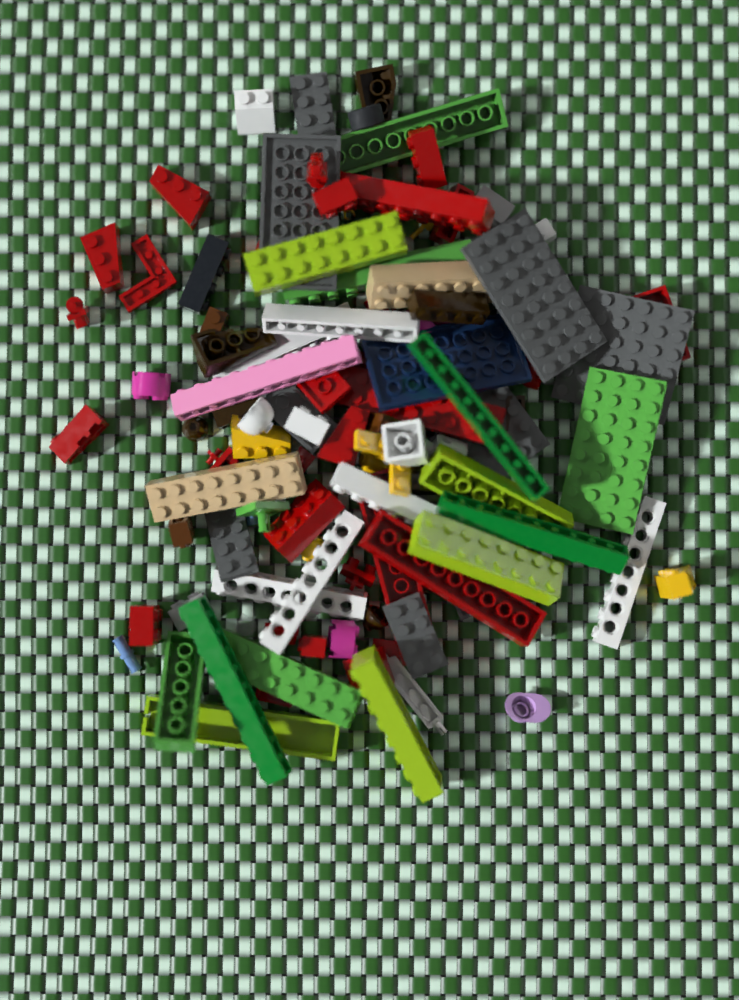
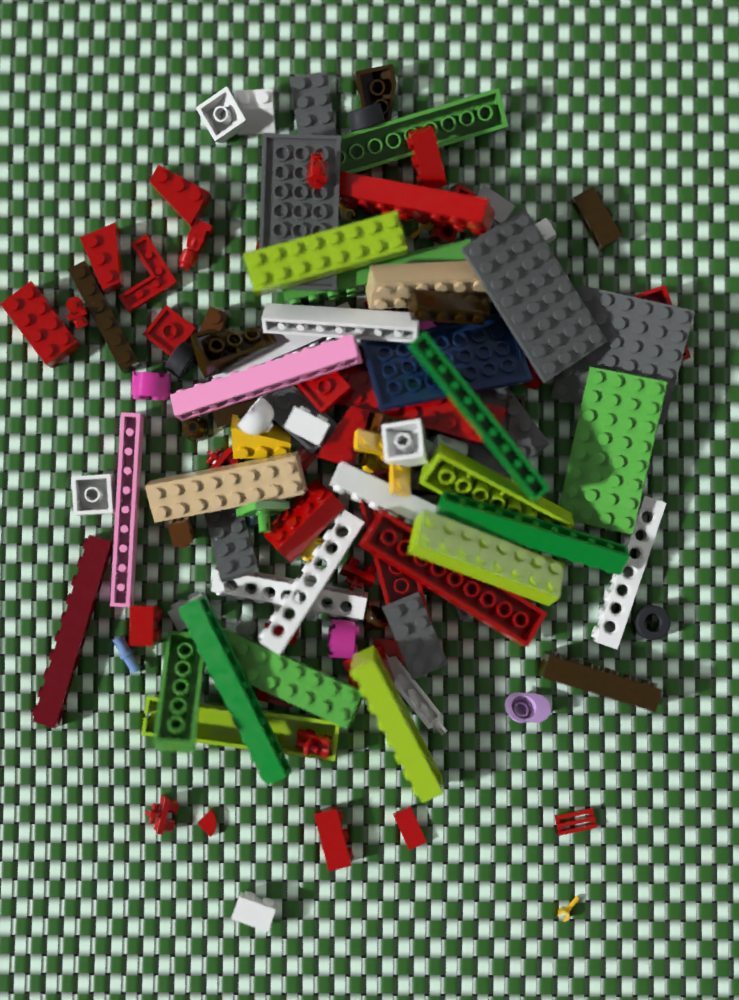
(41, 324): none -> red brick
(73, 631): none -> dark red brick
(78, 434): red wedge -> none
(94, 494): none -> white brick
(104, 317): none -> dark brown brick
(127, 510): none -> bright pink brick
(163, 824): none -> red hips
(169, 330): none -> red plate
(181, 360): none -> black tyre
(195, 243): none -> red piece
(205, 274): black brick -> none
(208, 822): none -> red tile
(222, 115): none -> white slope
(254, 911): none -> white brick
(313, 645): red brick -> none
(313, 743): none -> red hips
(333, 838): none -> red brick
(335, 198): red brick -> none
(409, 827): none -> red tile
(567, 909): none -> yellow hand
(577, 828): none -> red tile
(596, 218): none -> dark brown brick
(600, 682): none -> dark brown brick
(660, 613): none -> black tyre
(675, 582): yellow wedge -> none

